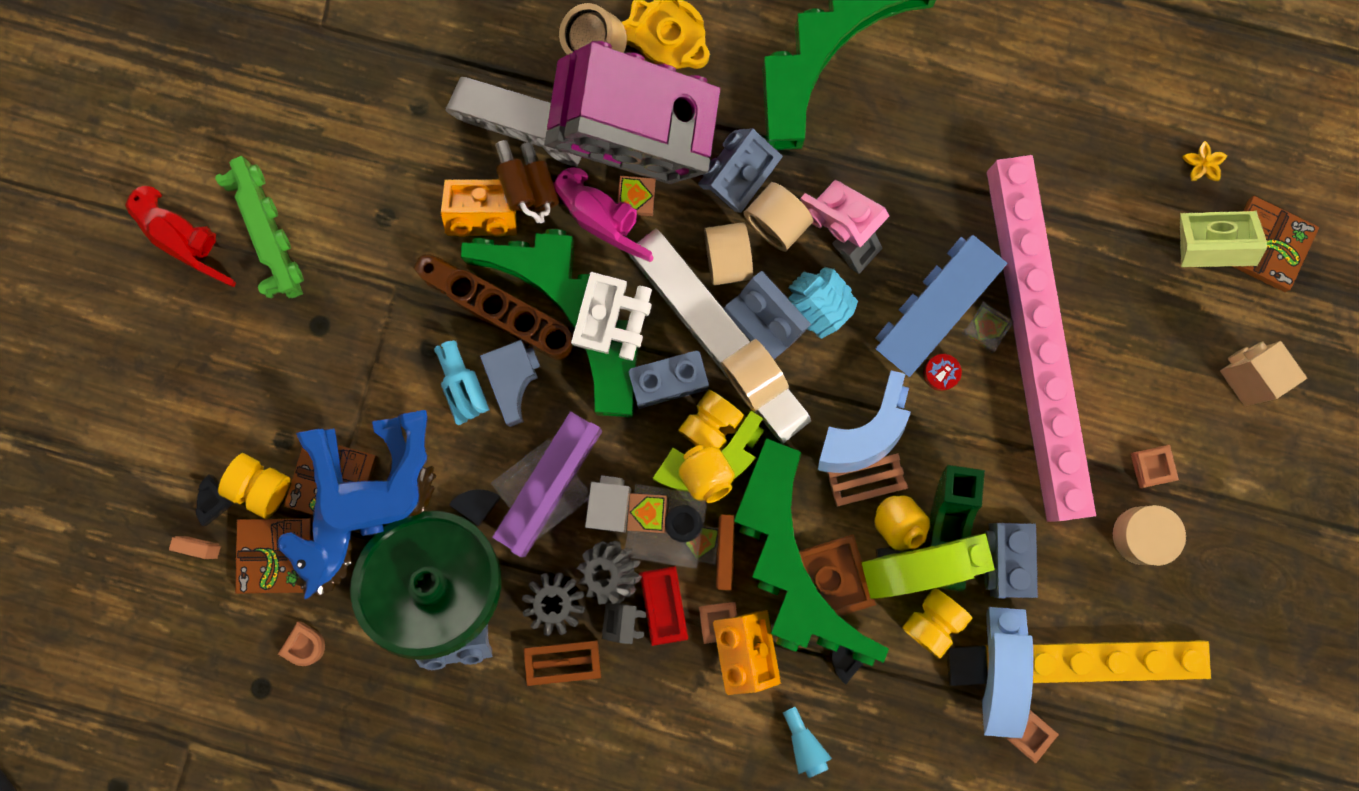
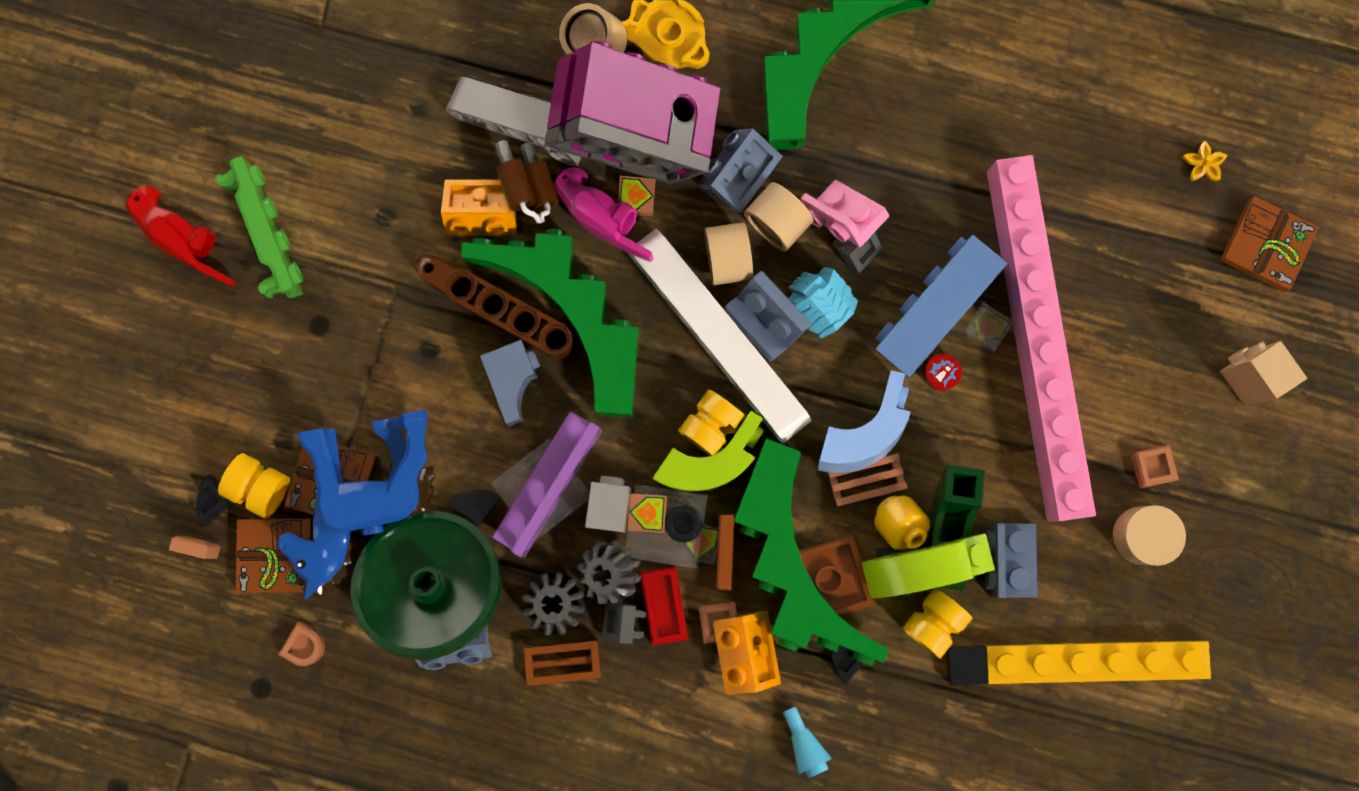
(460, 385): medium azure arm -> none
(600, 314): white plate -> none
(668, 379): sand blue bracket -> none
(706, 473): yellow head -> none
(754, 375): tan piece -> none
(1009, 673): light blue arch -> none
(1036, 738): nougat tile -> none
(1221, 239): yellowish green slope -> none

